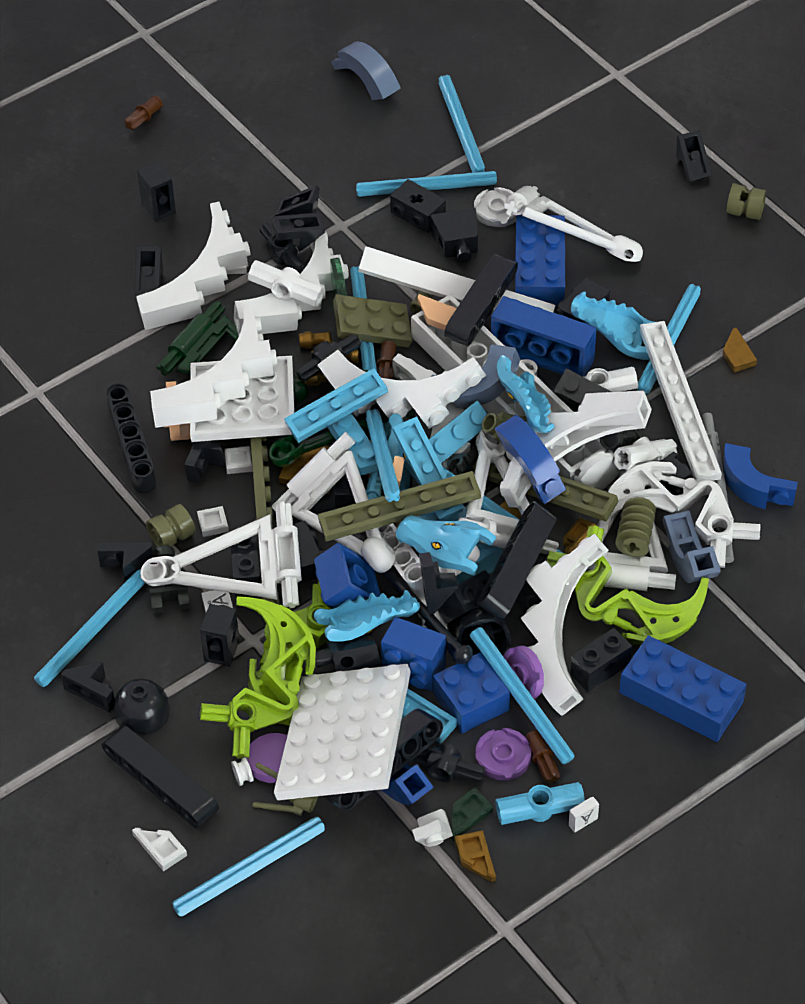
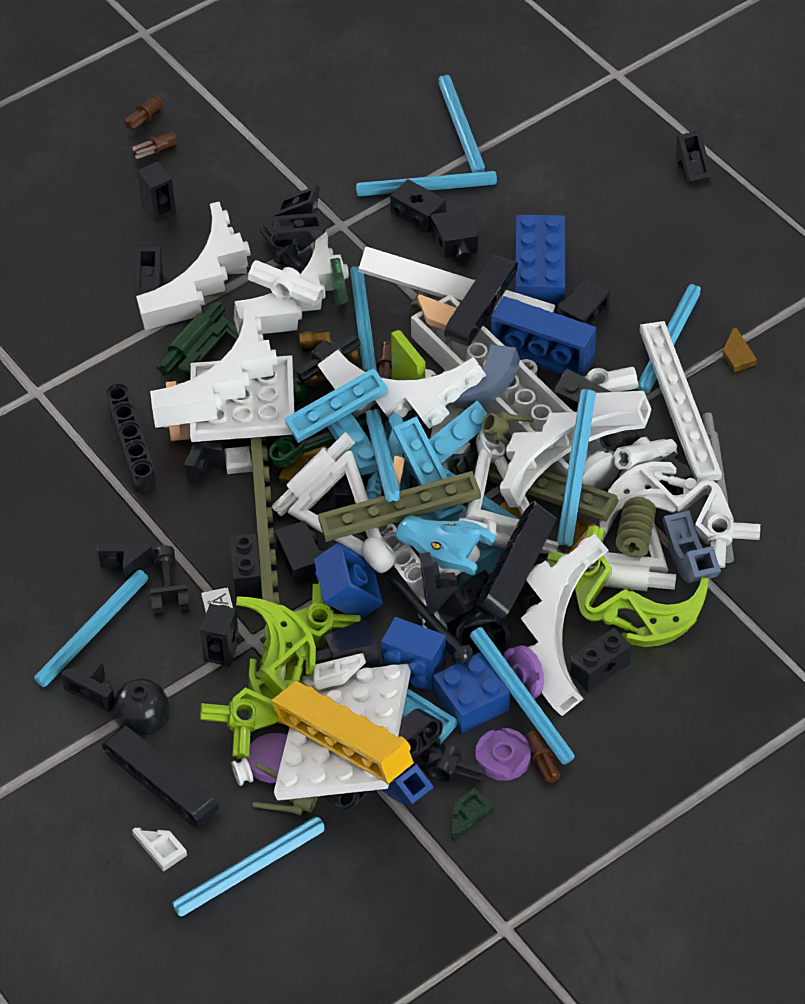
(153, 145): none -> reddish brown axle
(172, 526): olive wheel -> none
(212, 521): white tile -> none
(277, 557): white piece -> none
(337, 671): none -> white tile
(343, 731): none -> yellow brick
(362, 616): medium azure animal -> none
(369, 67): sand blue arch -> none
(372, 320): olive plate -> none
(406, 361): none -> lime tile
(432, 828): white bracket -> none
(475, 854): pearl gold tile -> none
(491, 208): white tile -> none
(523, 390): medium azure animal -> none
(524, 805): medium azure piece -> none
(527, 202): white piece -> none
(533, 456): blue arch -> none
(576, 467): none -> medium azure axle
(583, 814): white tile -> none
(615, 322): medium azure animal -> none
(682, 688): blue brick -> none
(750, 483): blue arch -> none
(755, 201): olive wheel -> none

